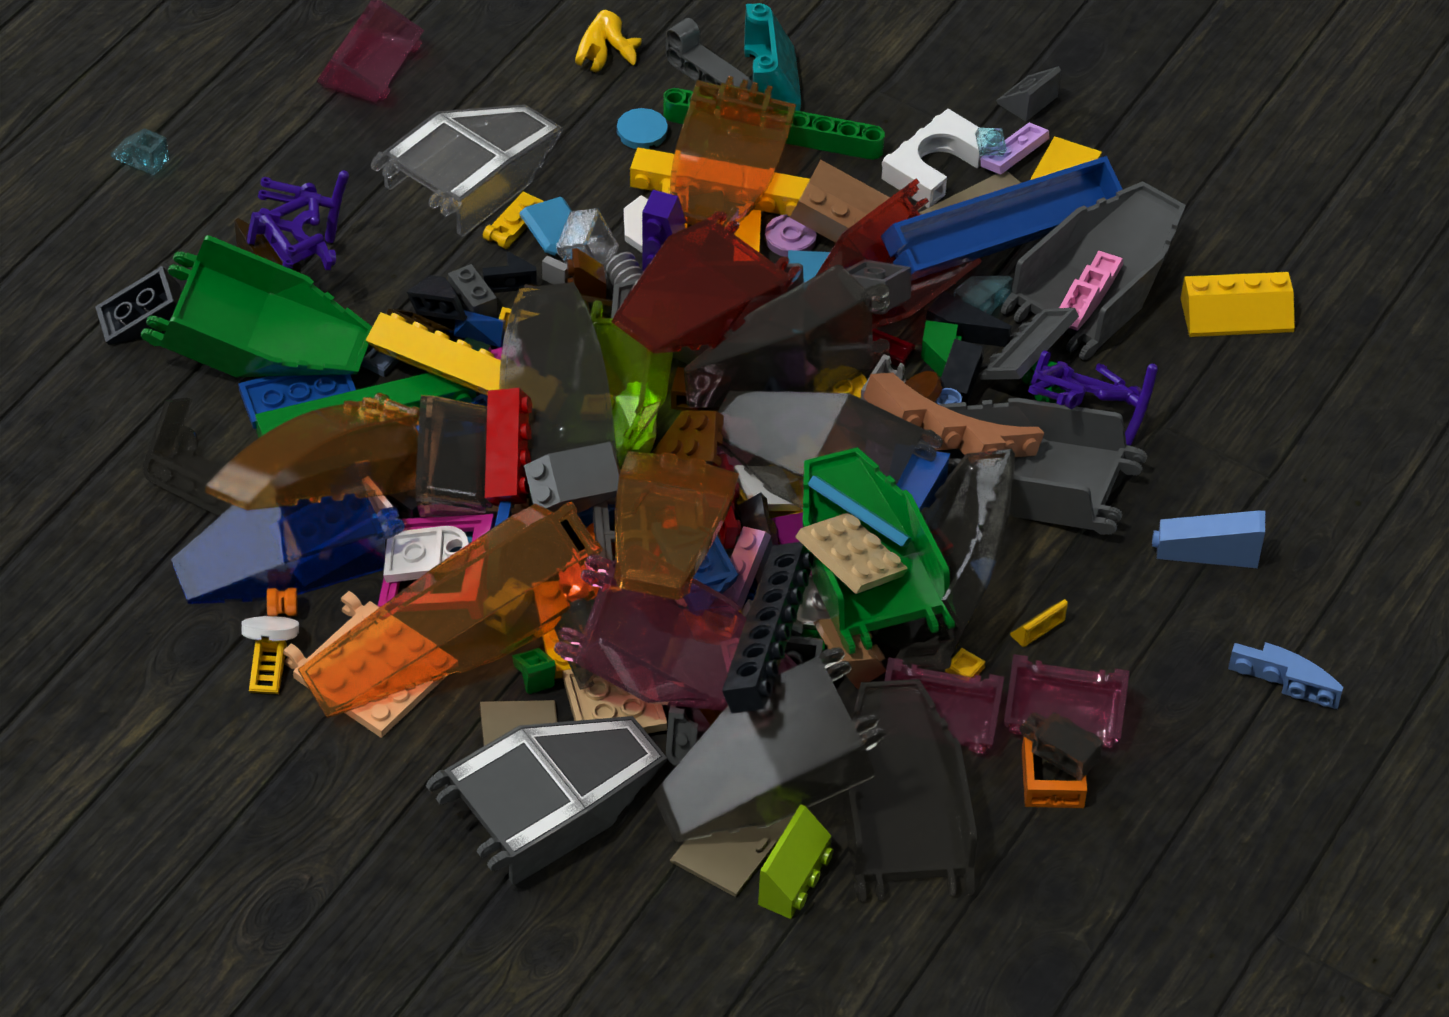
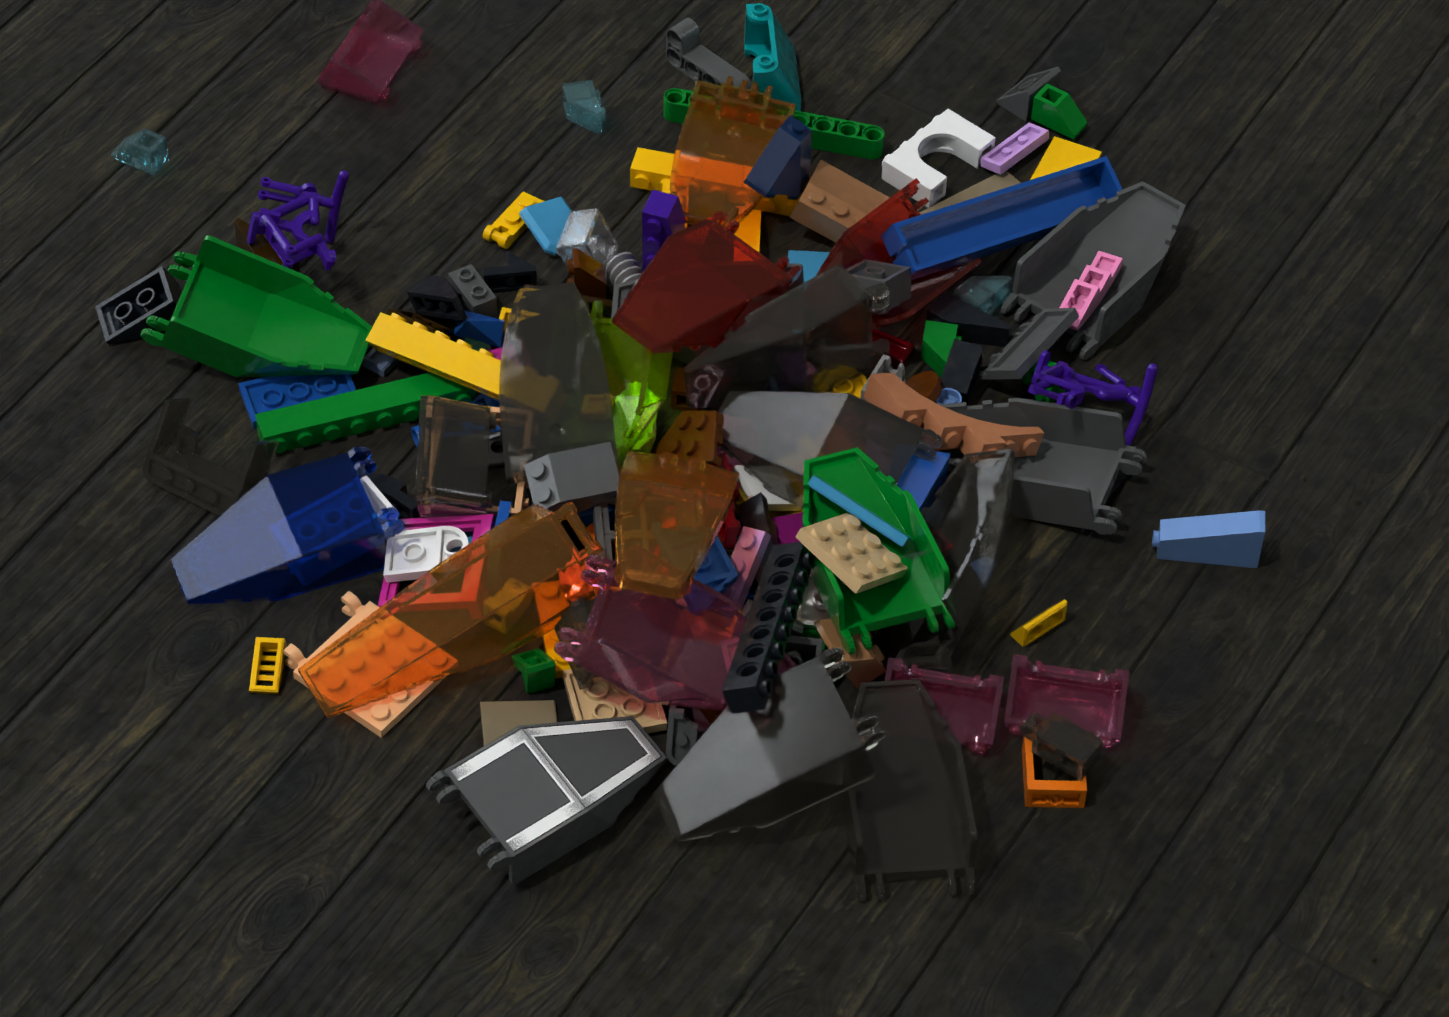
(270, 626): white tile -> none
(282, 602): orange wheel -> none
(326, 452): clear orange windscreen -> none
(471, 158): clear windscreen -> none
(507, 446): red brick -> none
(554, 271): light grey tile -> none
(583, 105): none -> clear light blue slope
(593, 44): yellow piece -> none
(633, 222): white tile -> none
(642, 128): dark azure tile -> none
(729, 858): dark tan container -> none
(784, 162): none -> dark blue slope
(787, 234): lavender tile -> none
(794, 864): lime slope -> none
(966, 664): yellow tile -> none
(990, 141): clear light blue plate -> none
(1058, 112): none -> green slope
(1238, 304): yellow slope -> none
(1298, 675): medium blue slope -> none

